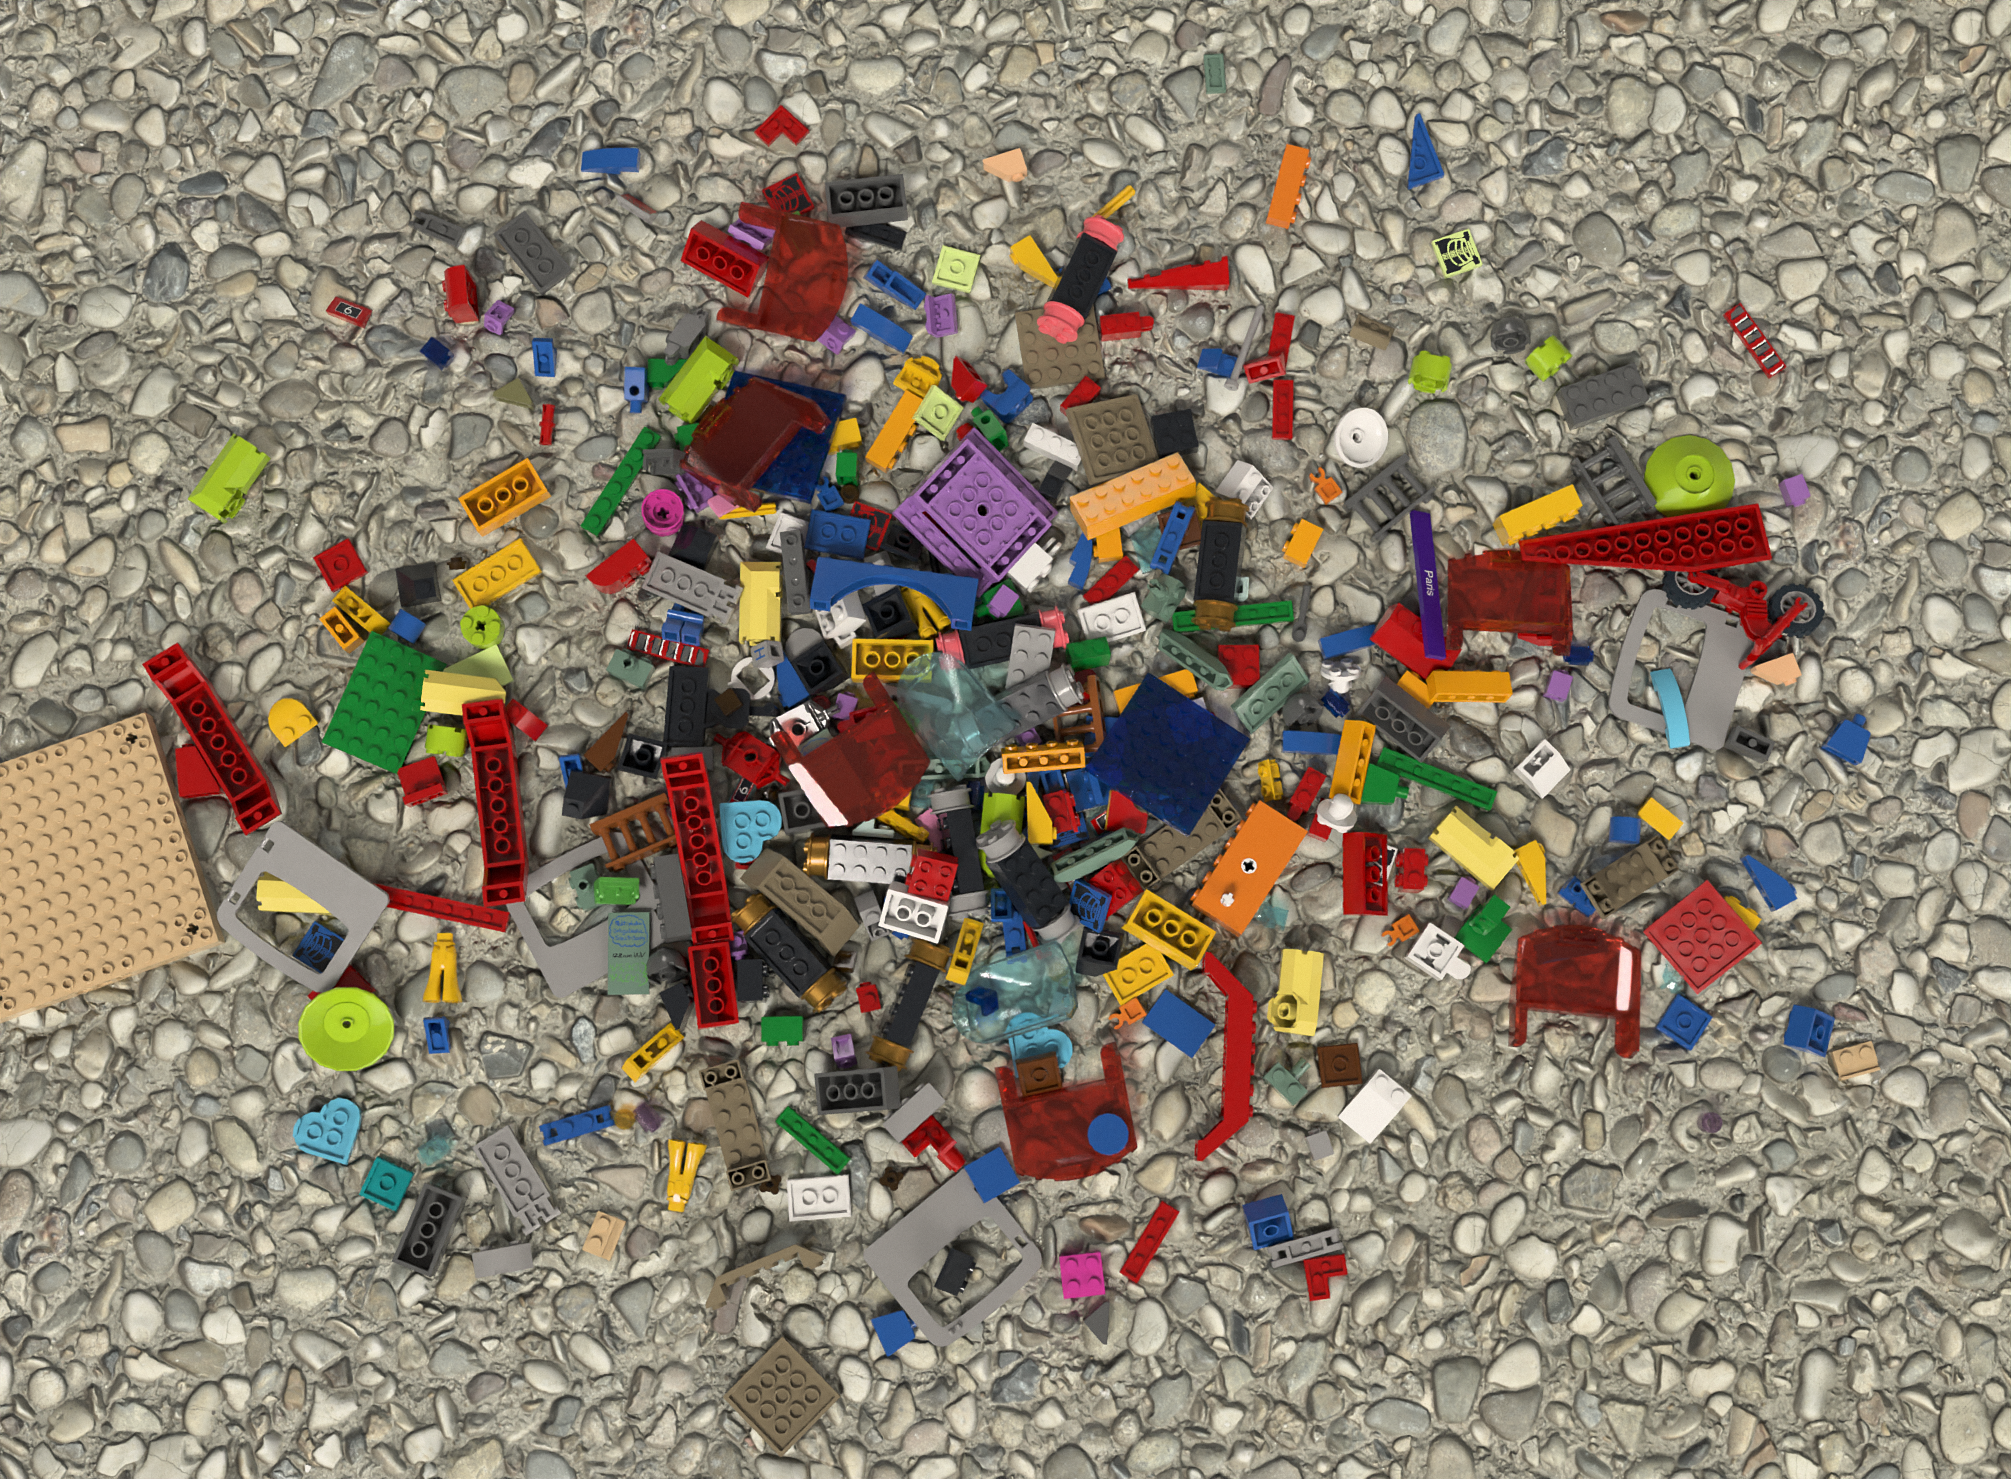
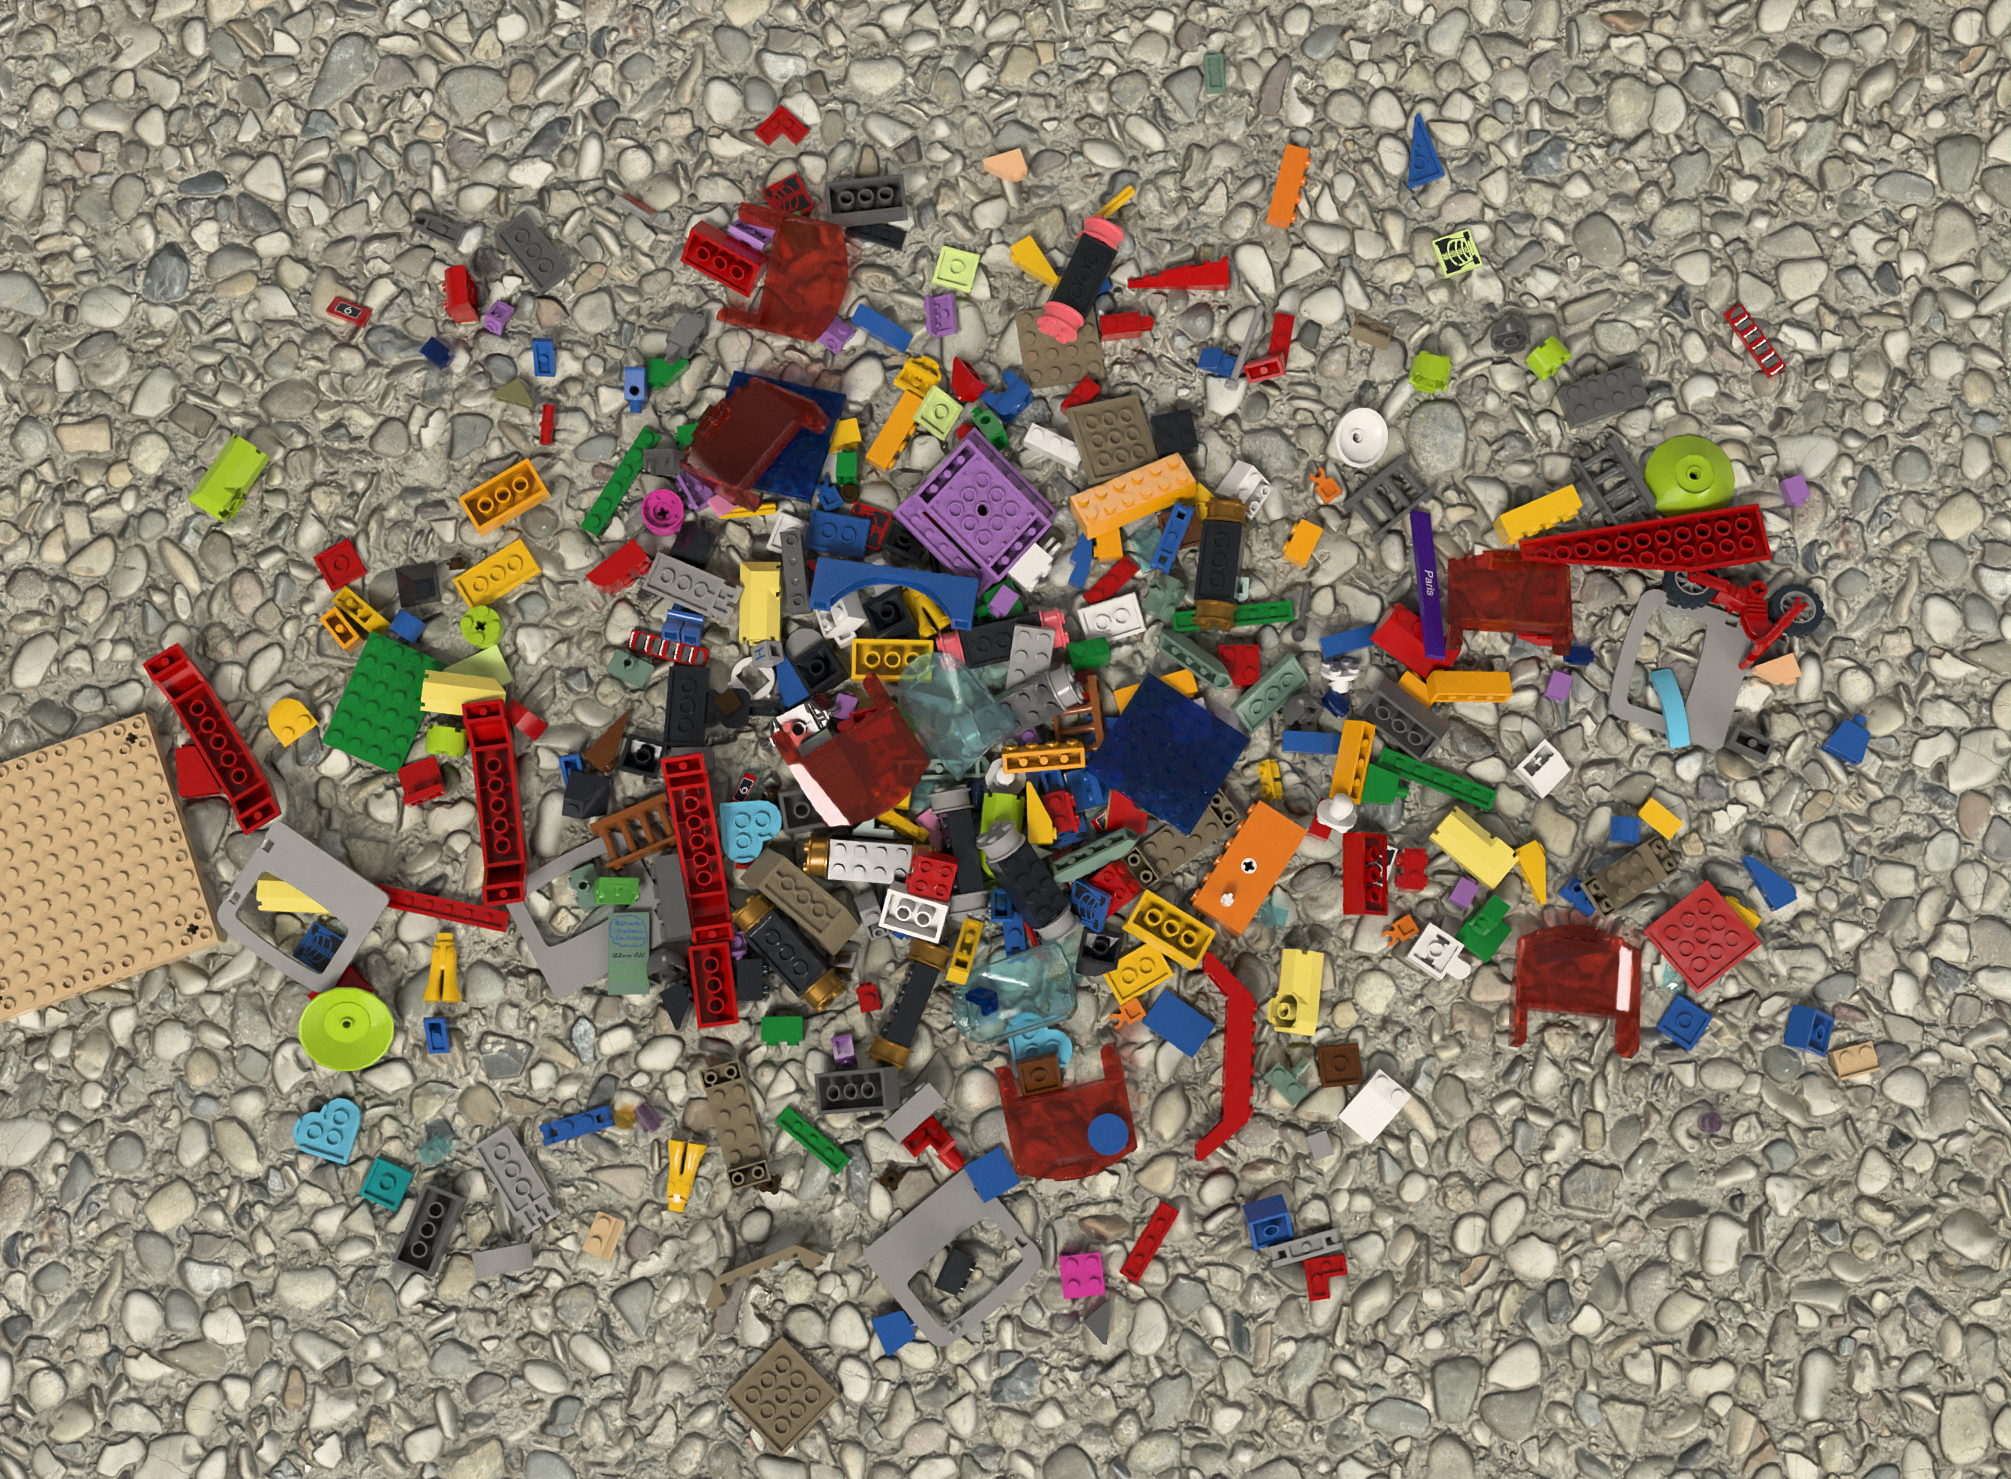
(611, 160): blue slope -> none
(652, 1052): yellow slope -> none
(698, 380): lime brick -> none
(761, 770): red plate -> none
(819, 1198): white tile -> none
(894, 285): blue slope -> none
(1055, 481): black slope -> none
(1282, 410): red plate -> none
(1305, 793): red brick -> none

